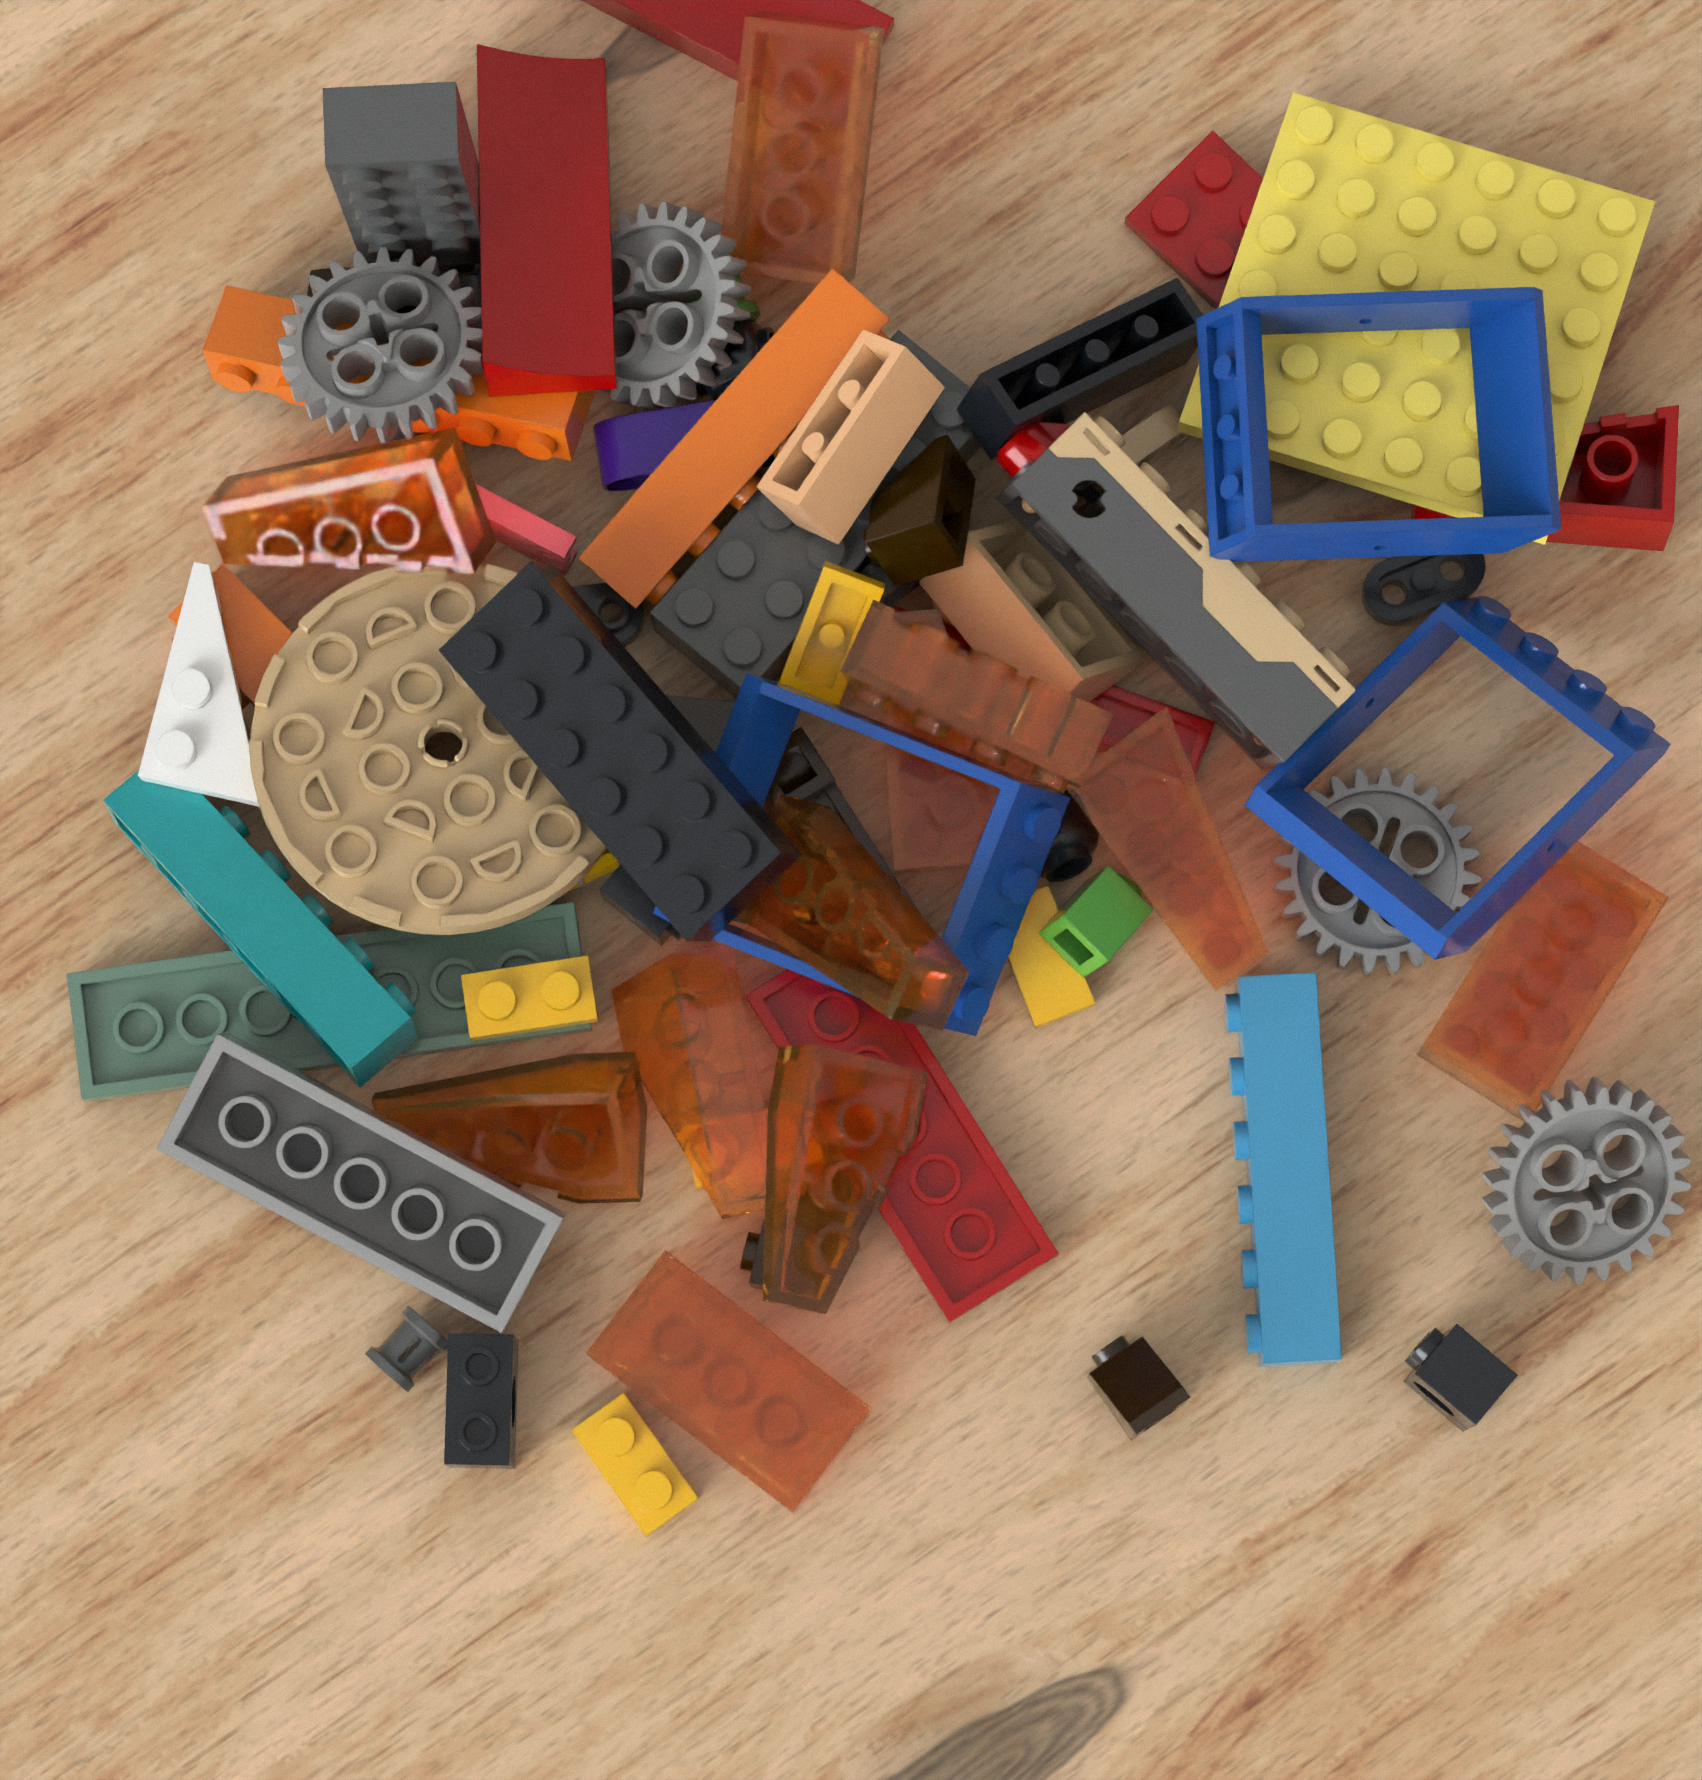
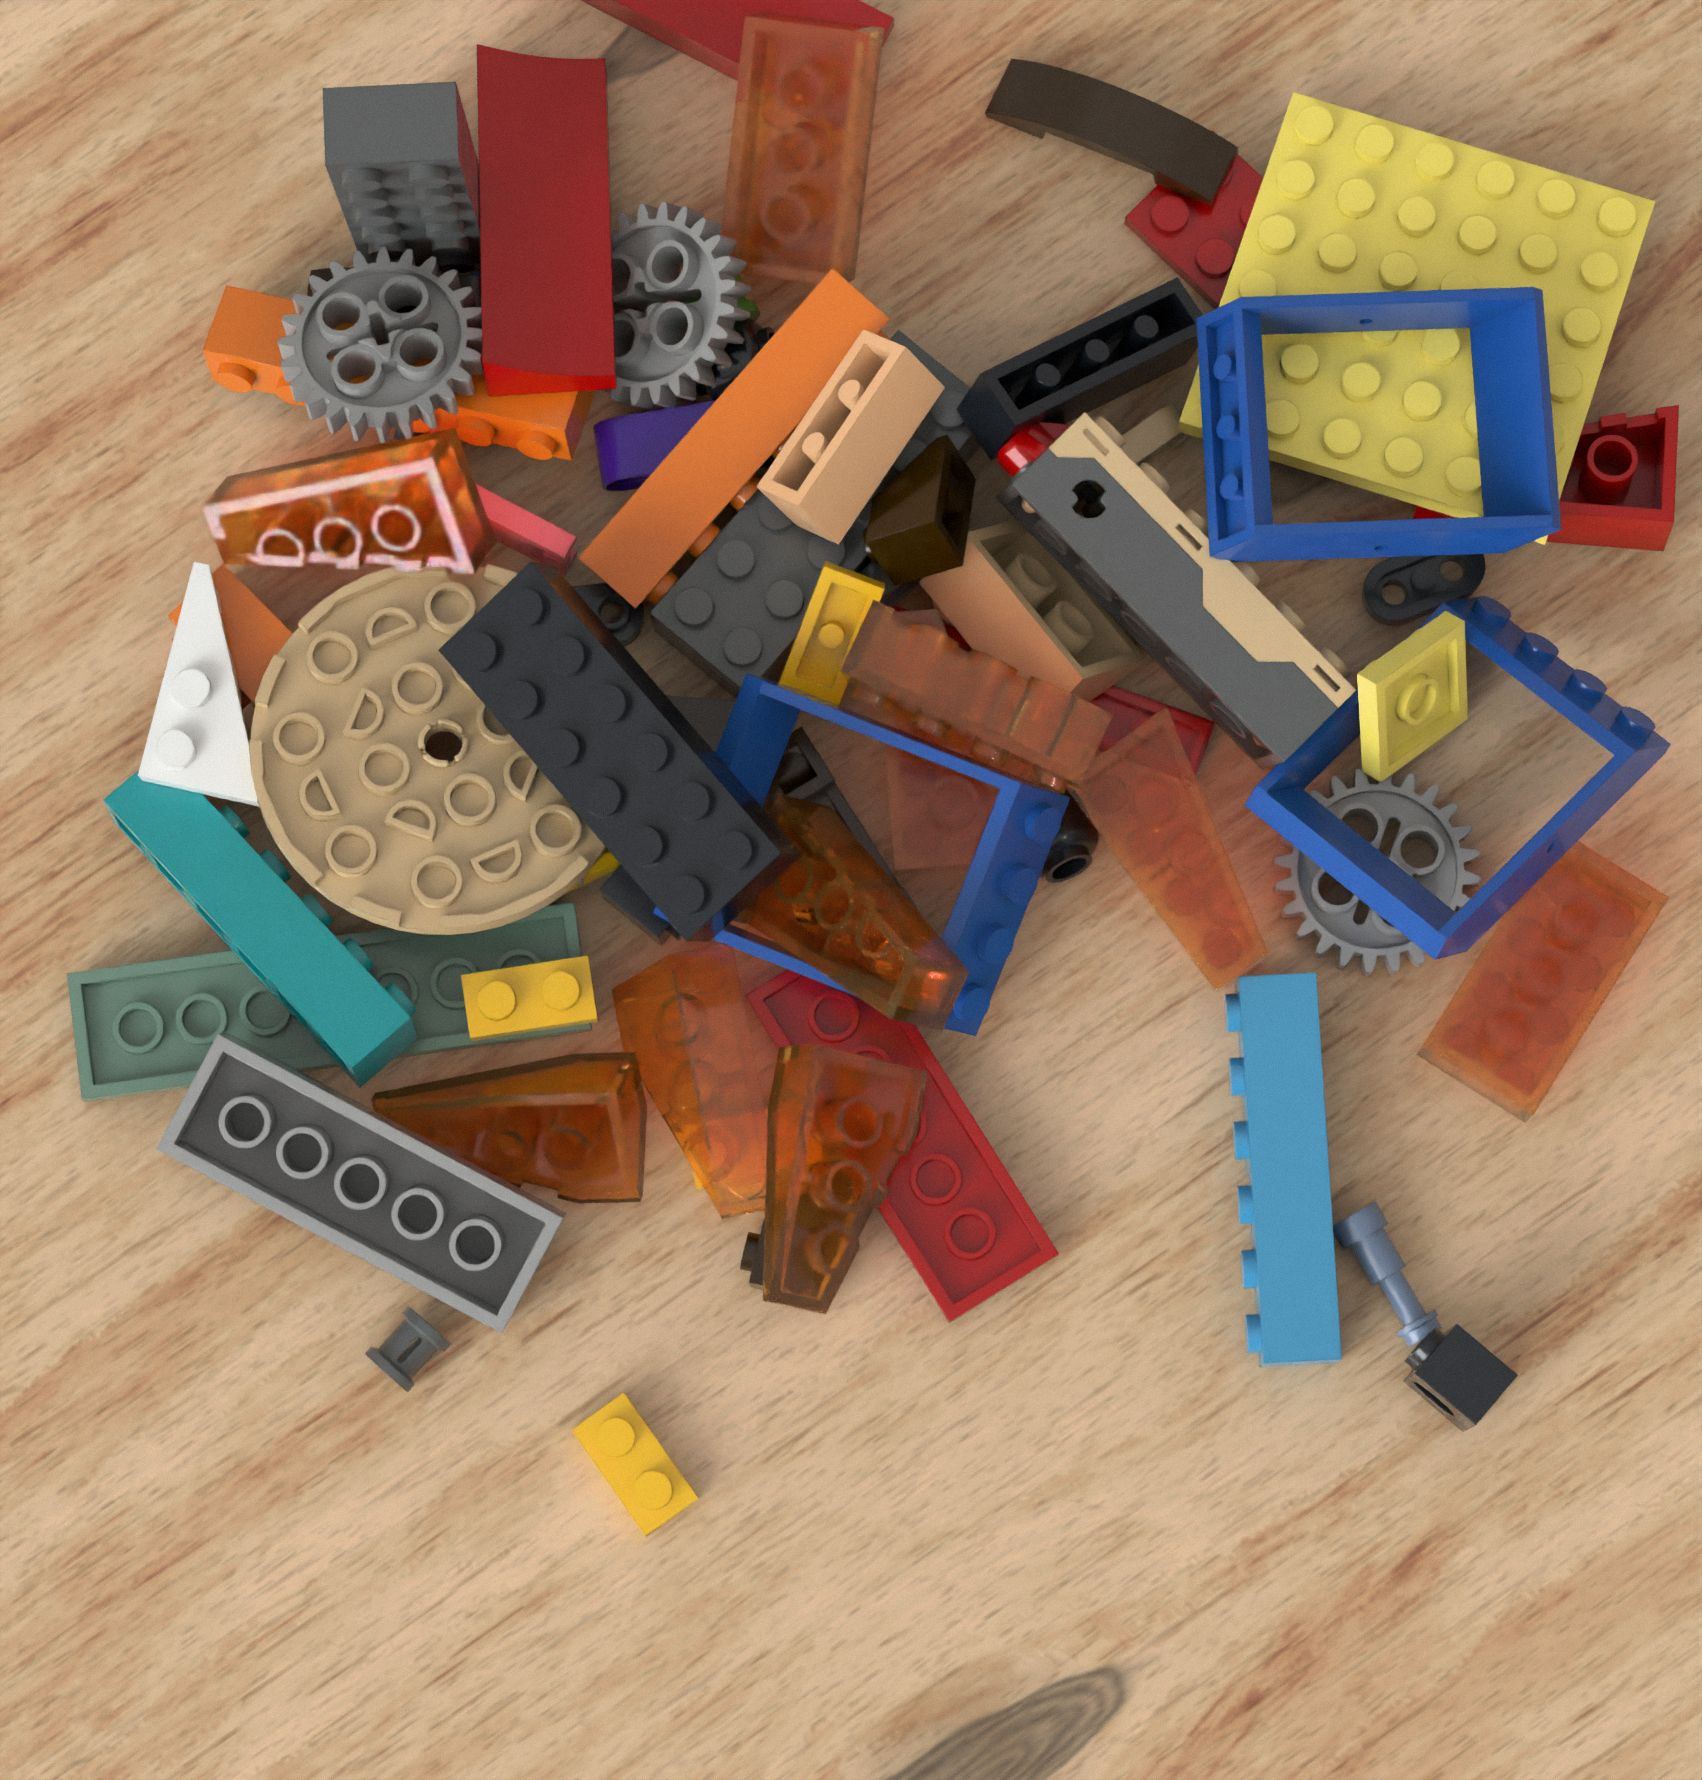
(481, 1401): black brick -> none
(729, 1382): clear orange brick -> none
(1044, 977): yellow tile -> none
(1096, 920): bright green brick -> none
(1115, 124): none -> dark brown slope
(1135, 1385): dark brown slope -> none
(1382, 1265): none -> sand blue piece
(1412, 696): none -> light yellow plate
(1586, 1180): light grey gear -> none

